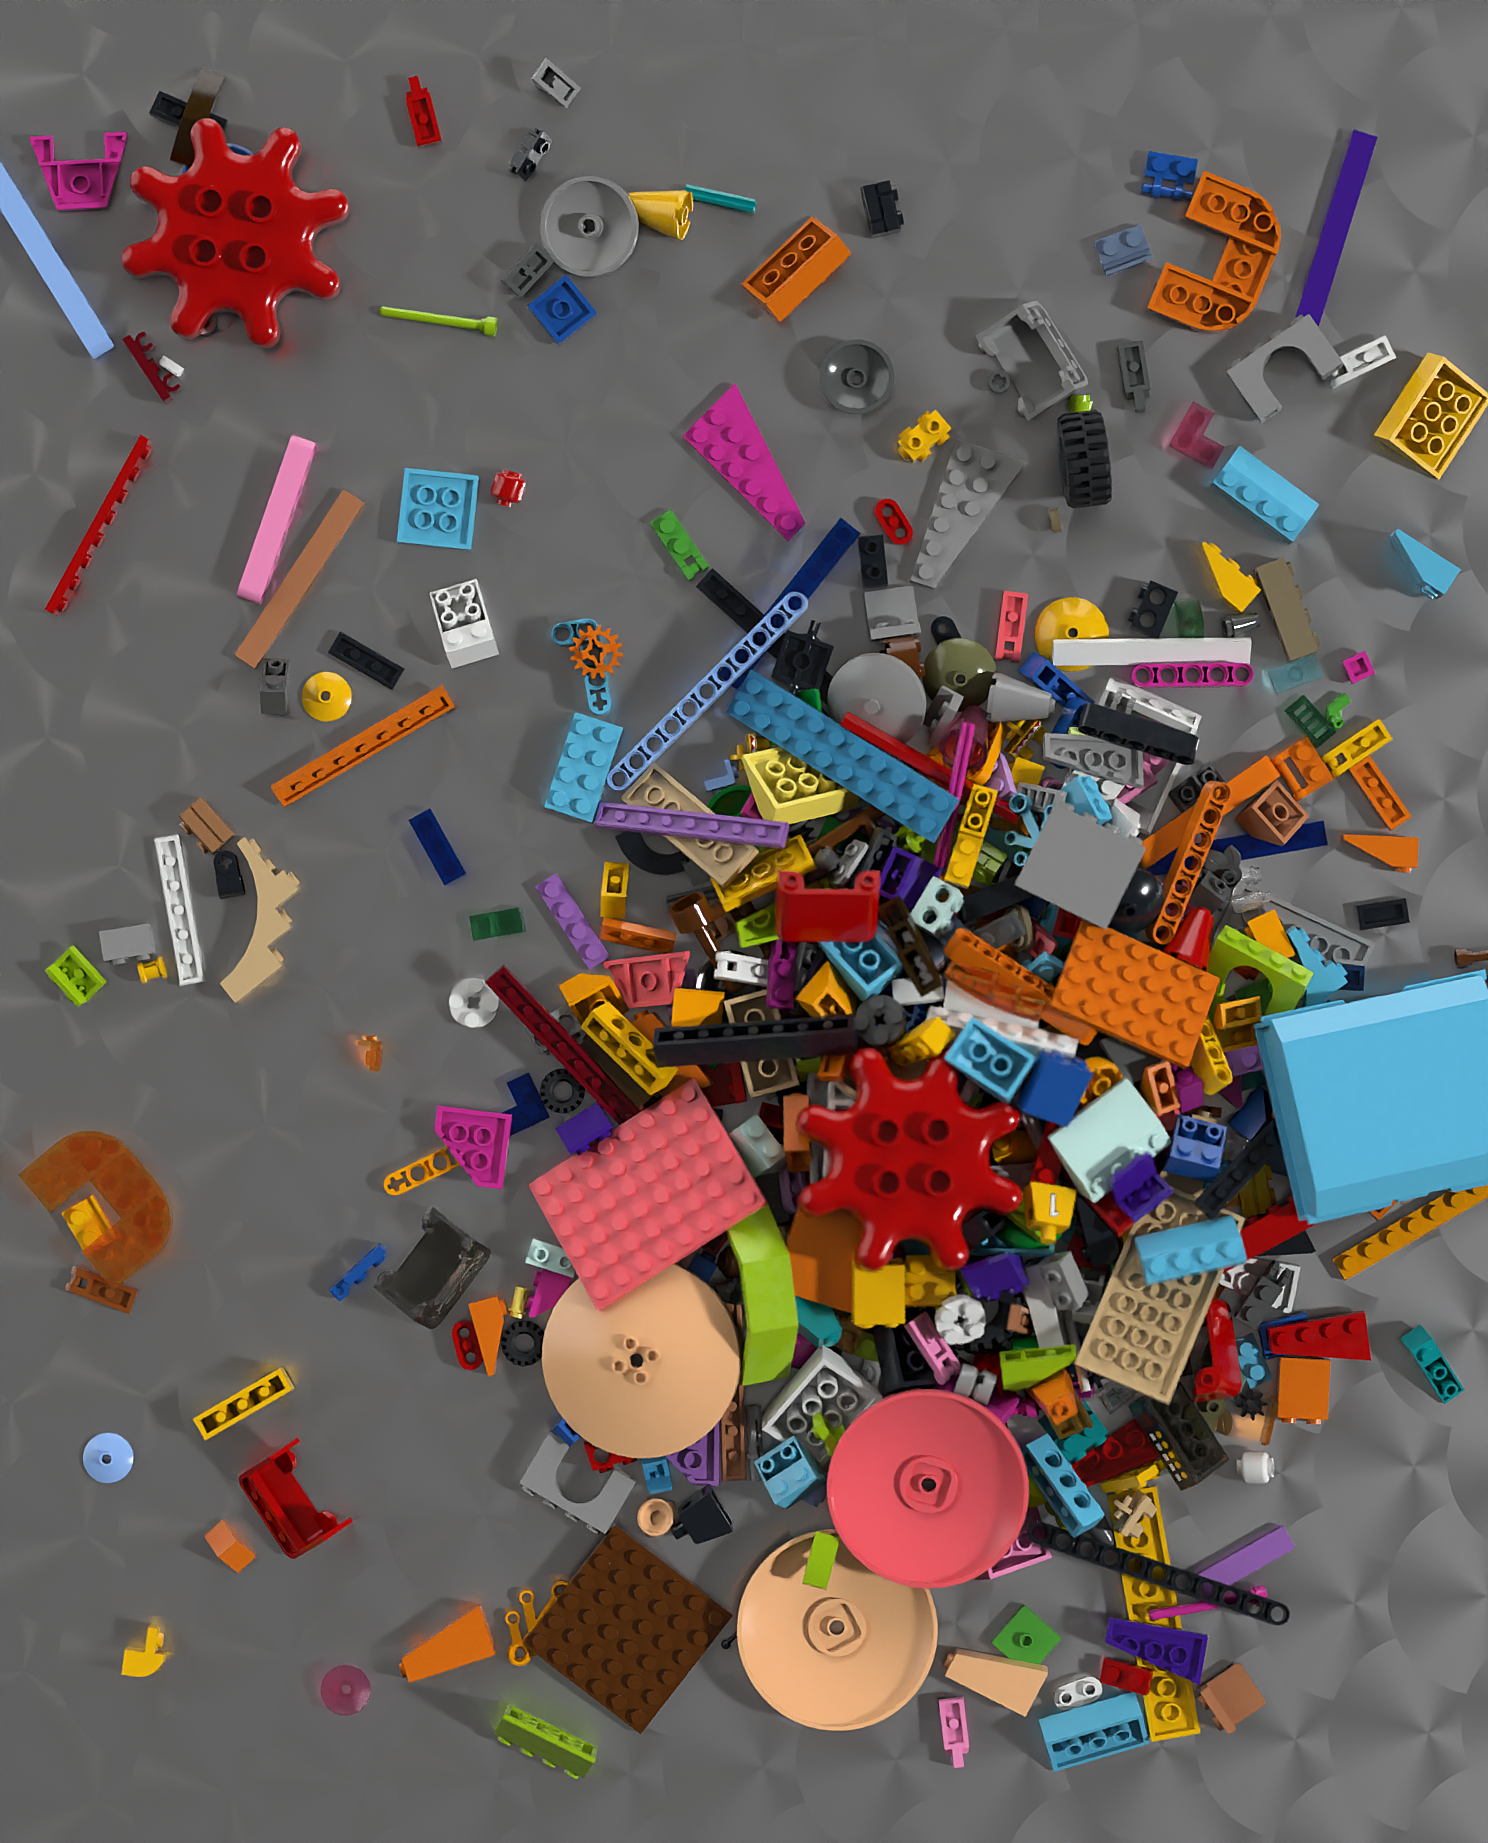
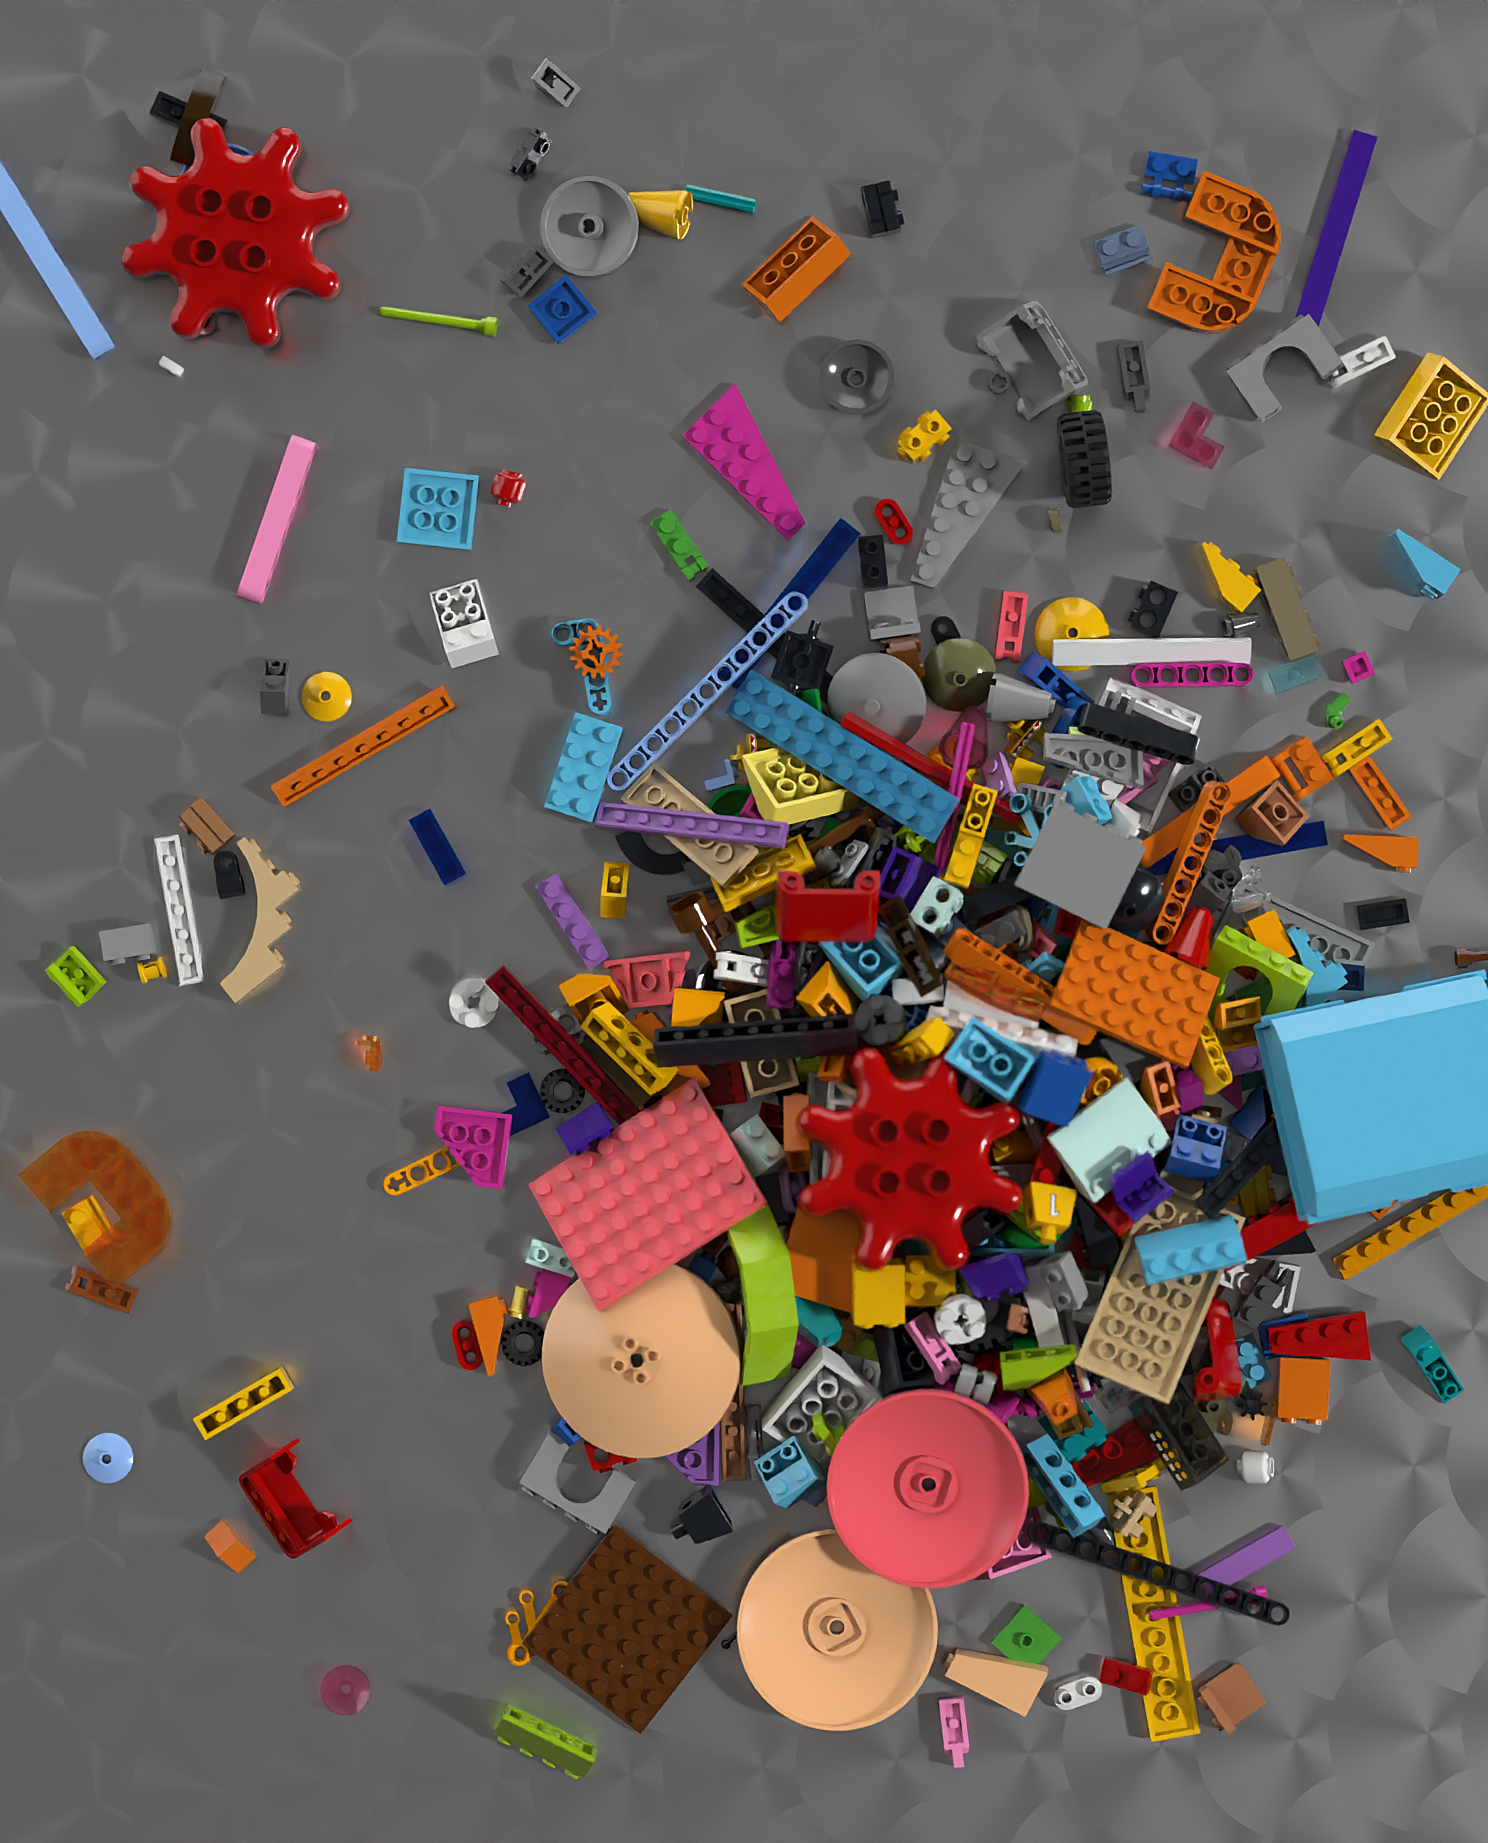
(80, 182): dark pink wing -> none
(104, 517): red plate -> none
(143, 1662): yellow brick -> none
(150, 367): dark red plate -> none
(299, 579): nougat tile -> none
(357, 1272): blue hinge -> none
(366, 660): black tile -> none
(422, 114): red hinge -> none
(434, 1271): clear smoke windscreen -> none
(453, 1646): orange slope -> none
(497, 924): clear green slope -> none
(637, 935): orange plate -> none
(656, 1474): dark azure bracket -> none
(656, 1517): light nougat piece -> none
(821, 1560): lime slope -> none
(941, 713): light grey bracket -> none
(996, 736): light orange beam -> none
(1094, 1731): medium azure slope -> none
(1165, 1647): dark purple wing -> none
(1189, 619): clear green slope -> none
(1264, 495): medium azure slope -> none
(1316, 742): clear green slope -> none

